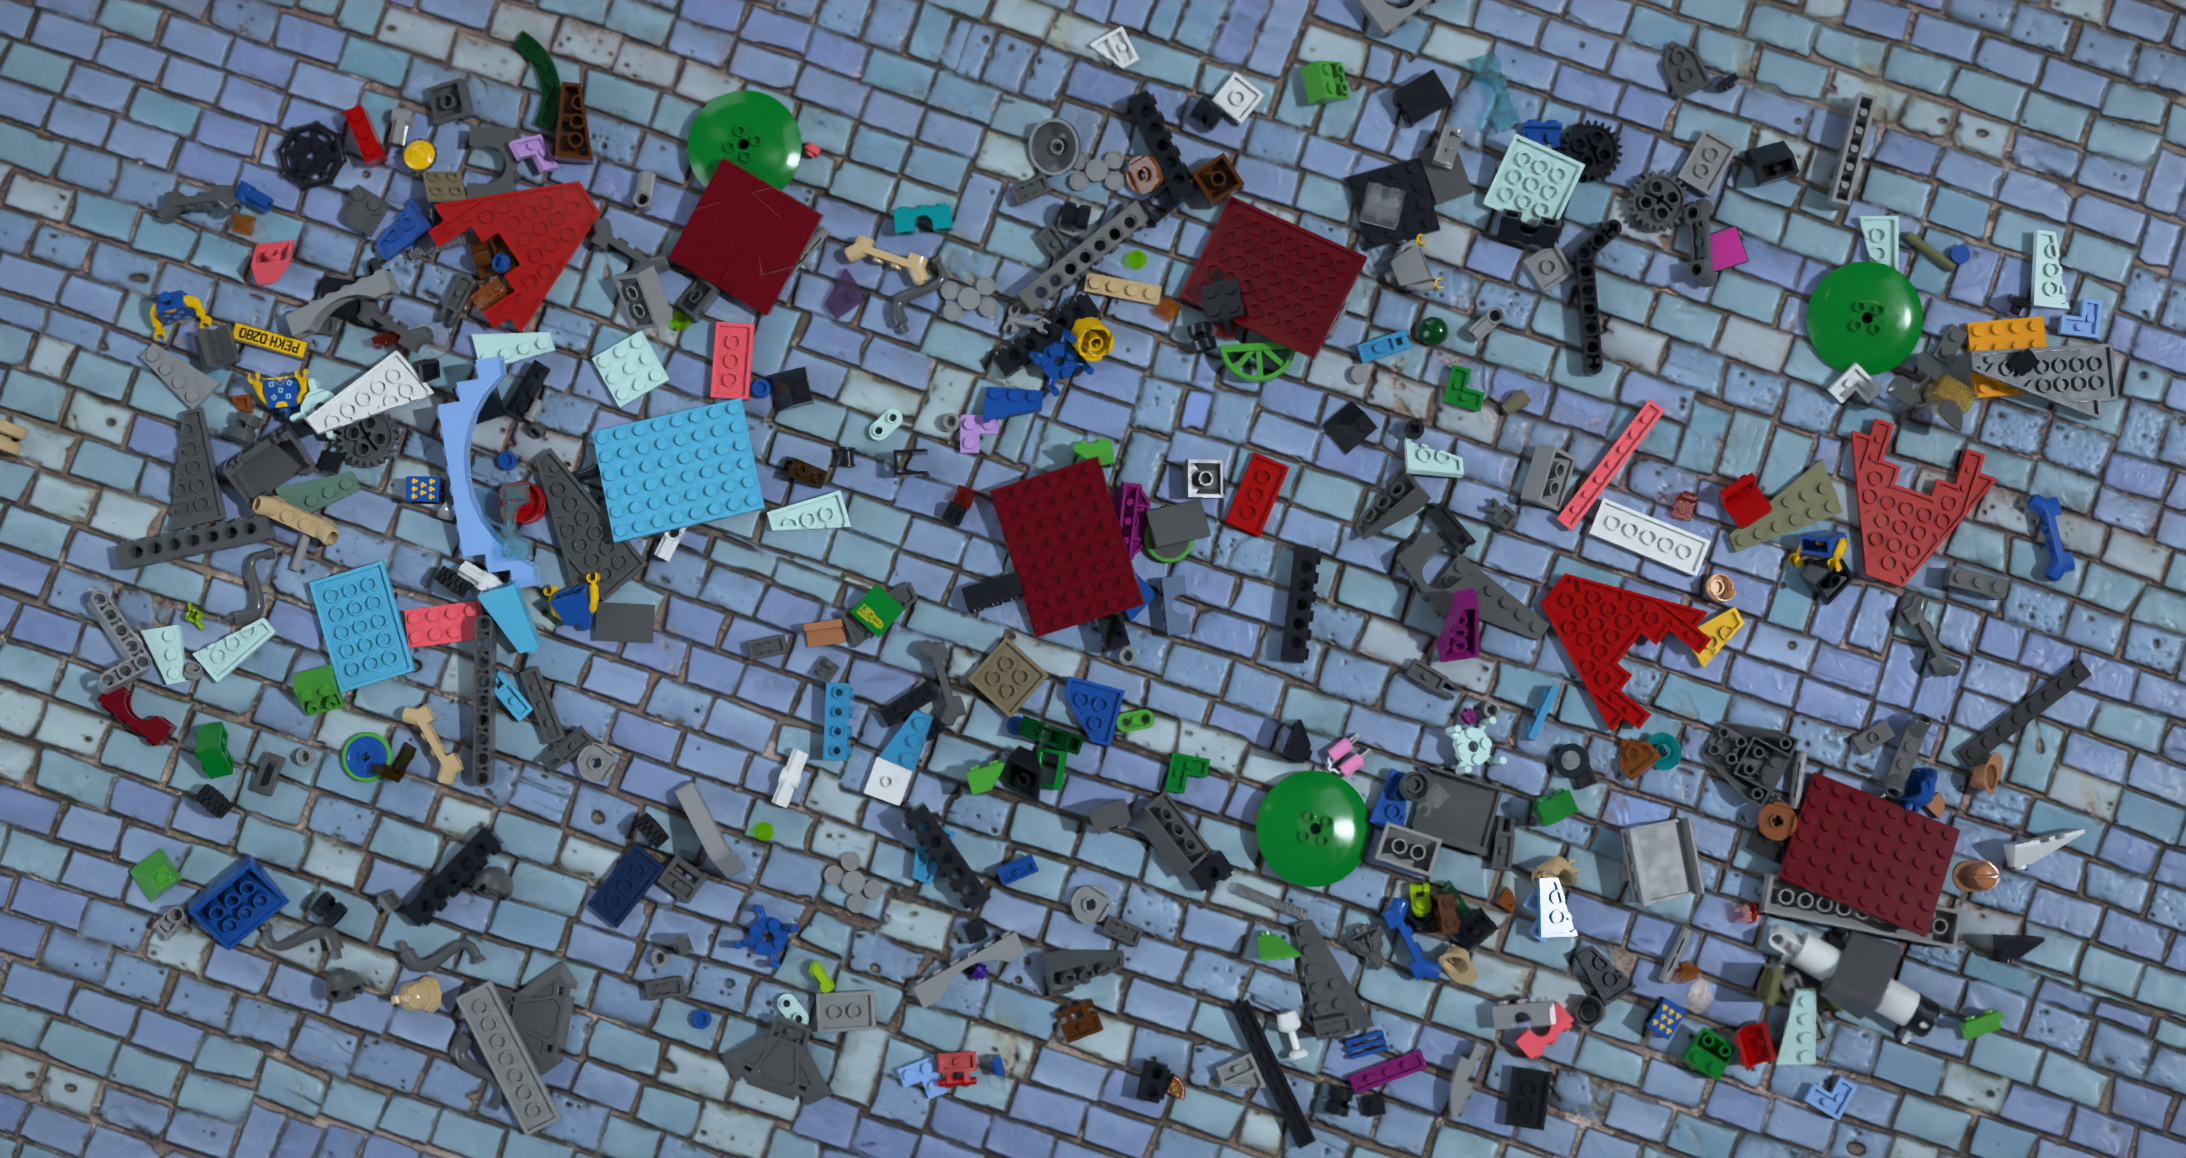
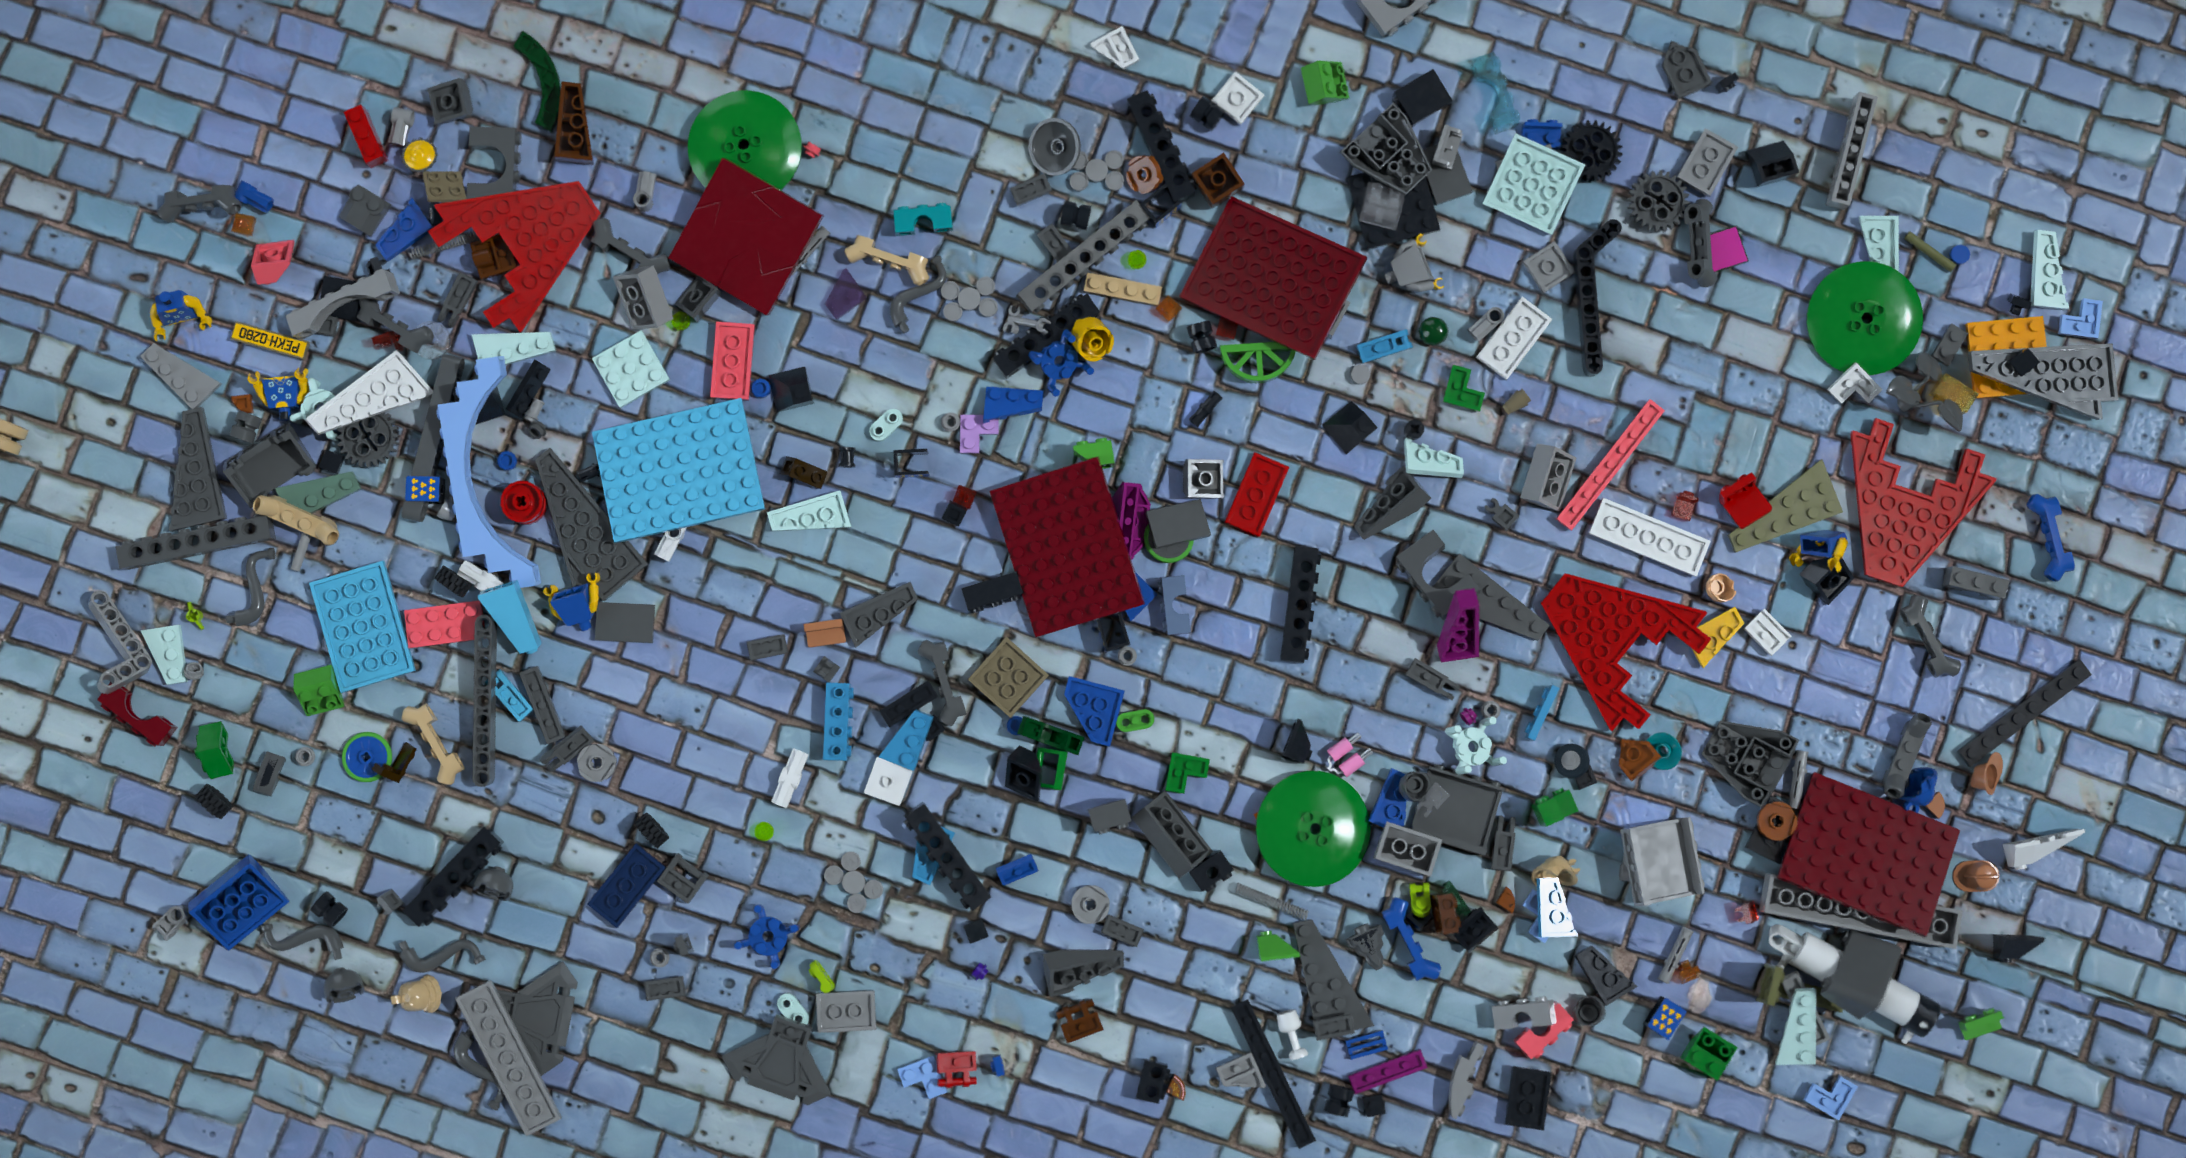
(156, 874): bright green slope -> none
(216, 348): dark grey bracket -> none
(227, 654): light aqua wing -> none
(303, 148): black plate -> none
(429, 369): black tile -> none
(431, 443): none -> dark grey beam
(489, 293): clear orange hips -> none
(500, 263): blue tile -> none
(514, 498): clear light blue arch -> none
(534, 148): lavender plate -> none
(701, 1018): blue tile -> none
(707, 830): light grey beam -> none
(877, 610): green tile -> none
(984, 778): bright green slope -> none
(1006, 950): light grey arch -> none
(1205, 408): none -> black pin
(1222, 301): black plate -> none
(1389, 152): none -> dark grey wedge
(1450, 527): black plate -> none
(1458, 965): tan piece -> none
(1513, 229): black arch -> none
(1514, 338): none -> white tile
(1754, 1045): red bracket -> none
(1767, 632): none -> white plate
(1873, 737): dark grey plate -> none

